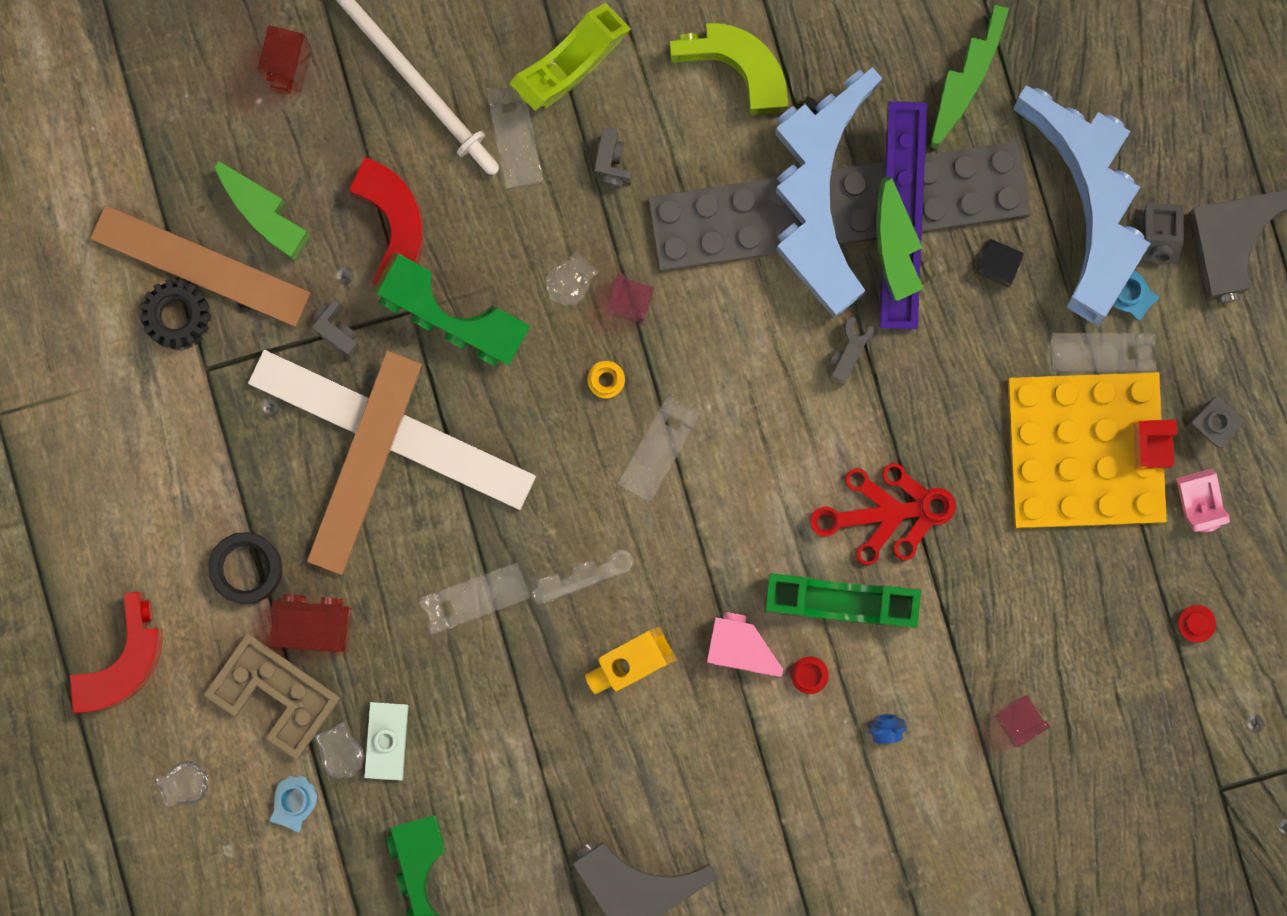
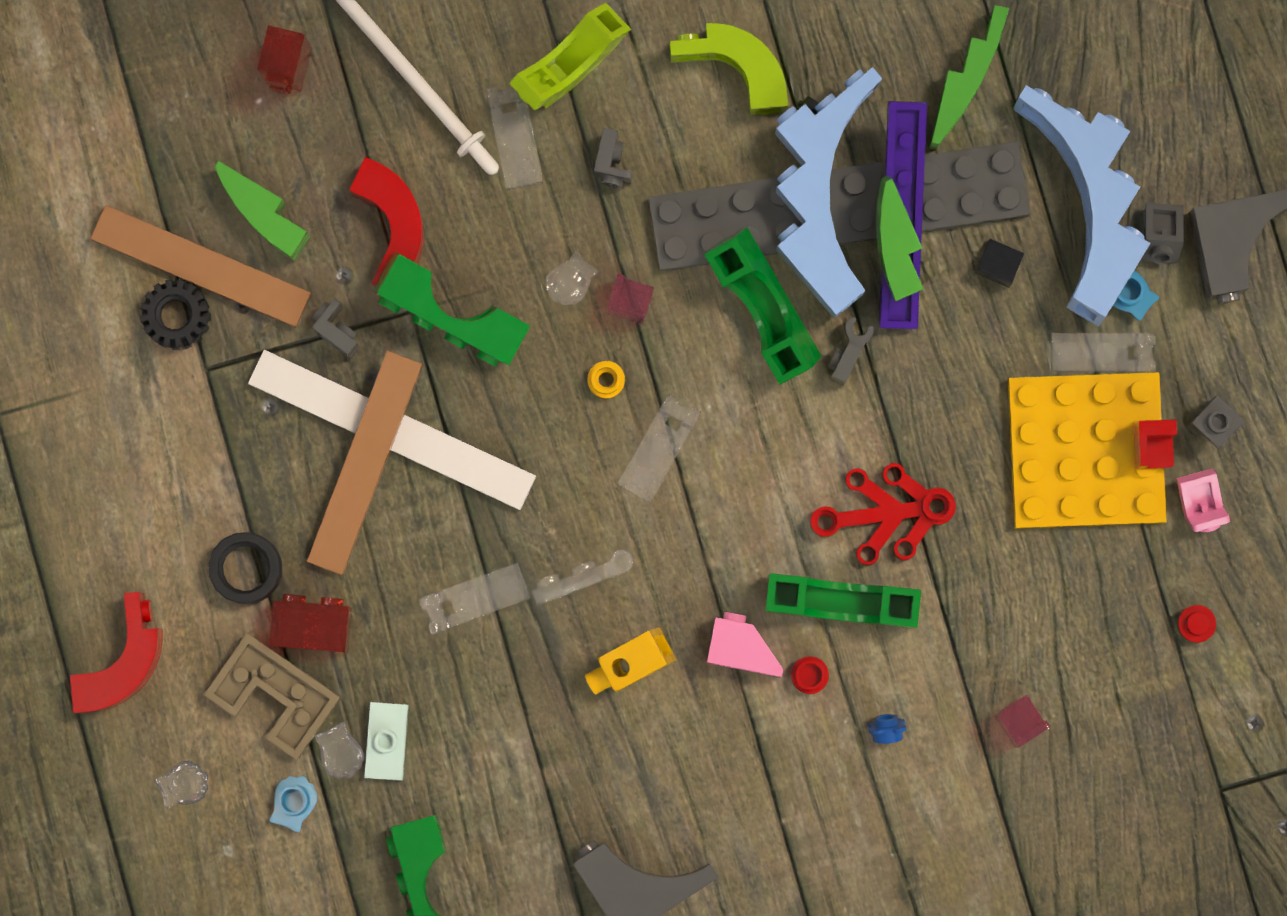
(747, 273): none -> green arch

